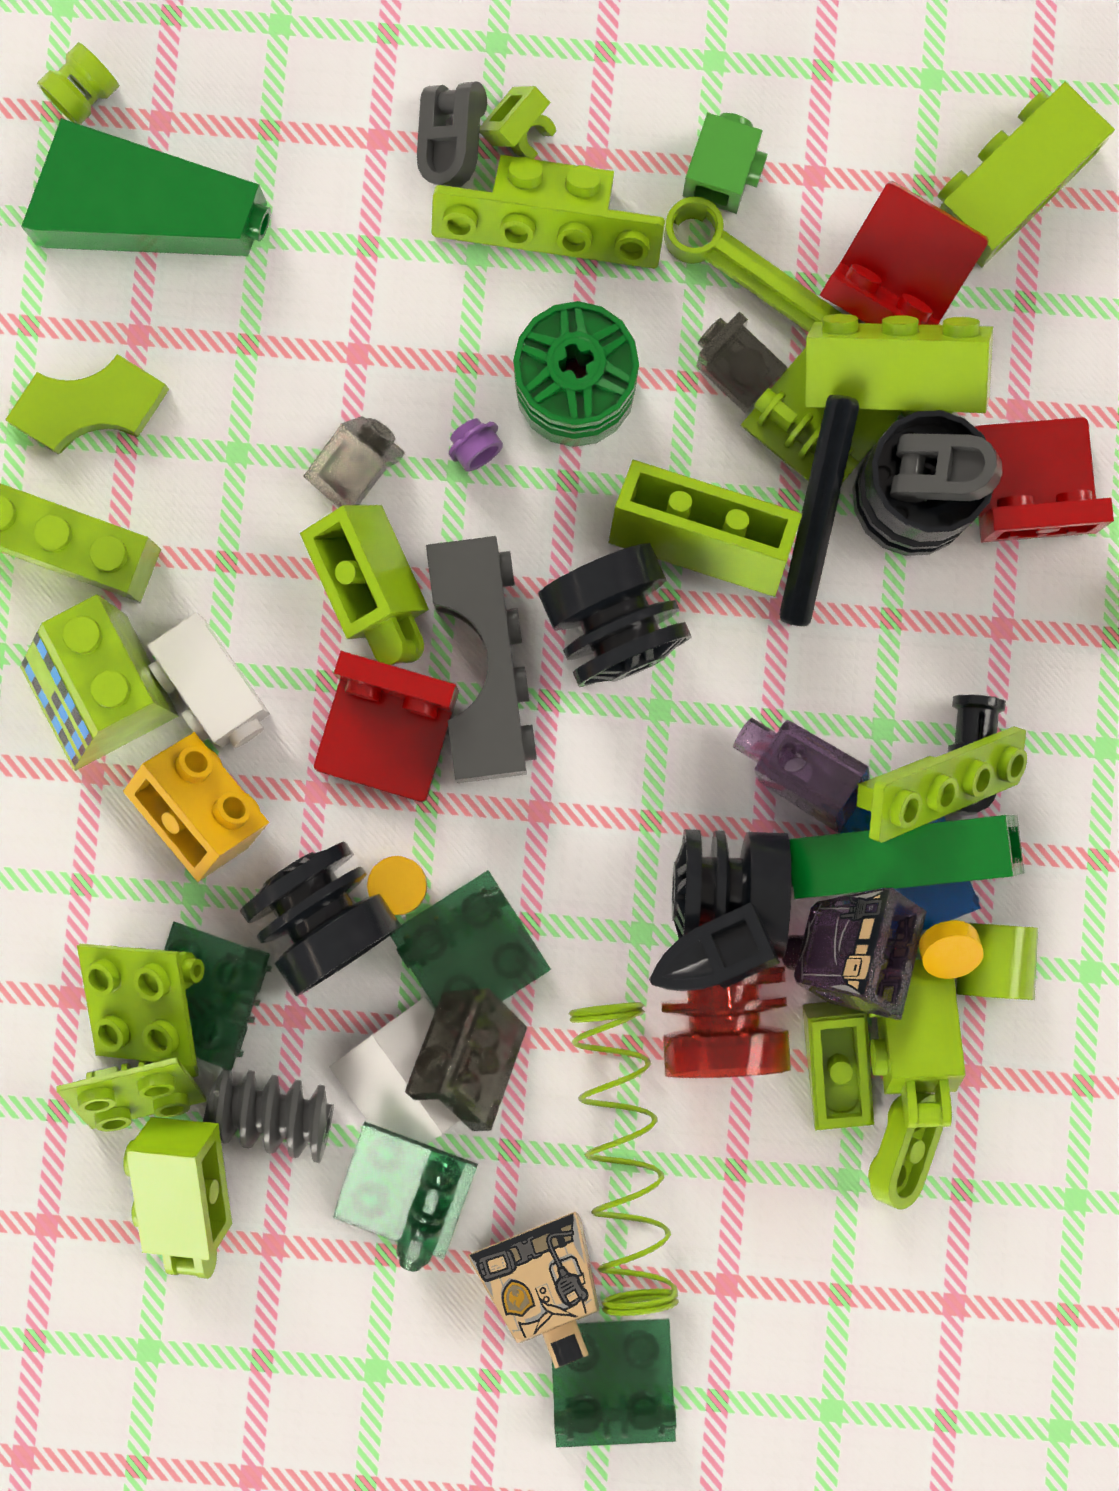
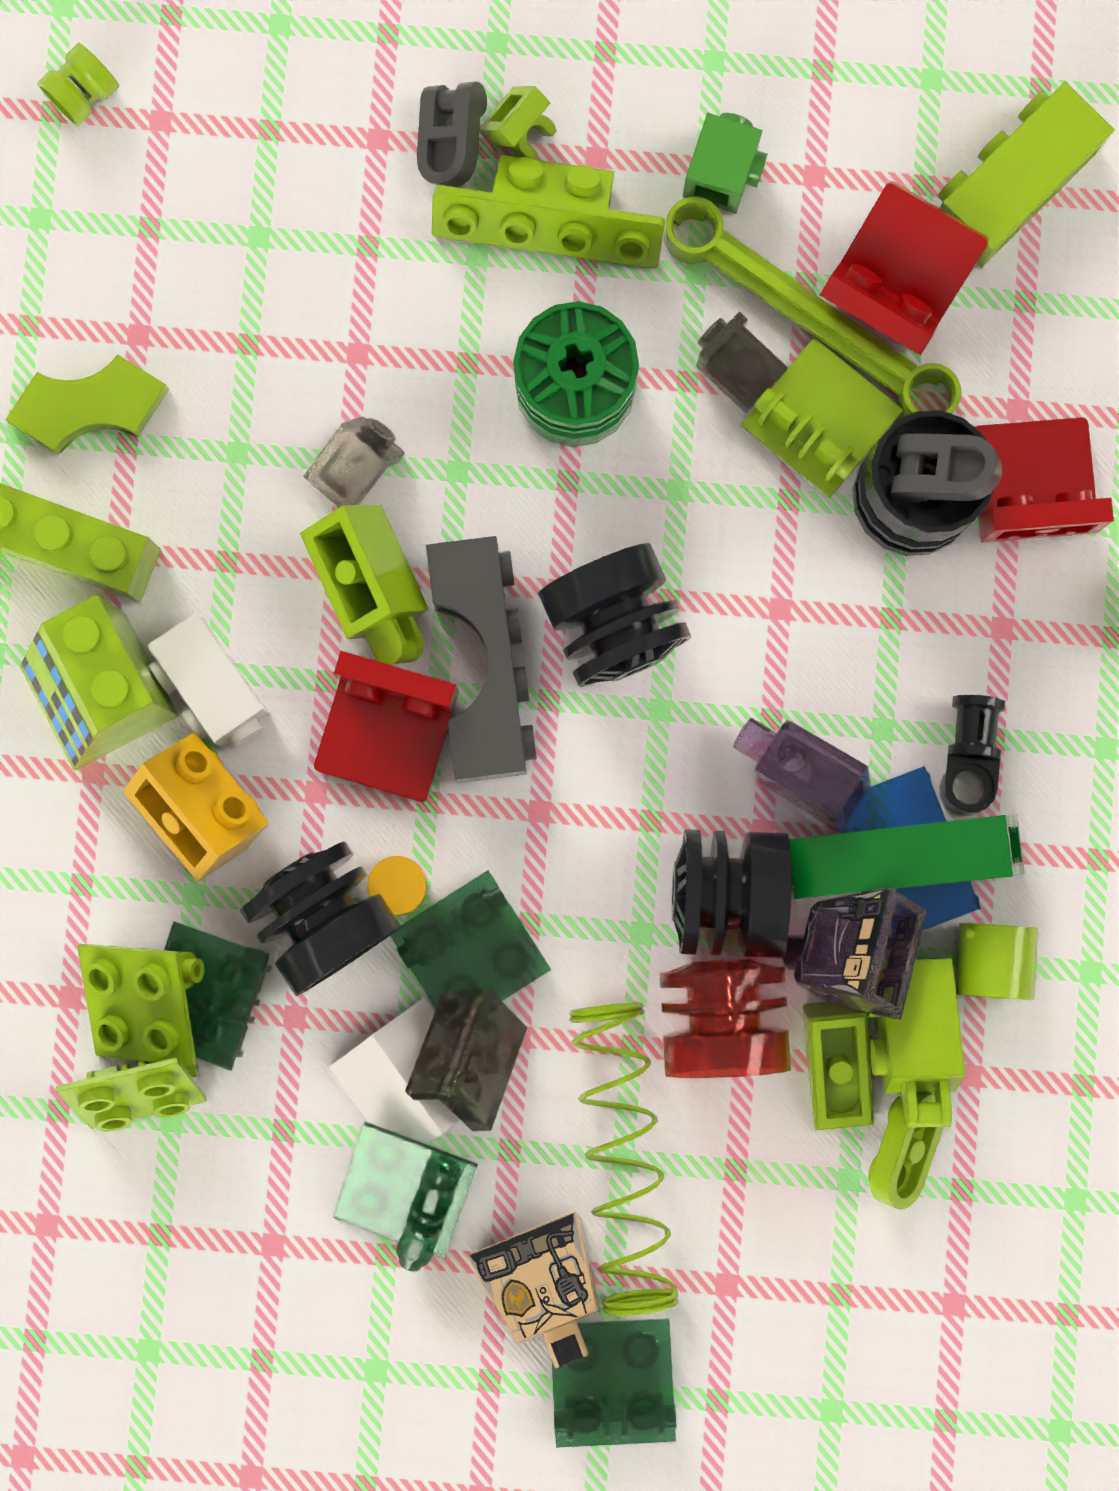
(139, 199): green slope -> none
(179, 1193): brick -> none
(270, 1113): dark grey piece -> none
(475, 444): medium lavender plate -> none
(704, 527): lime brick -> none
(717, 953): black plate -> none
(819, 509): black axle -> none
(900, 363): lime brick -> none
(942, 783): lime bracket -> none
(950, 949): yellow tile -> none

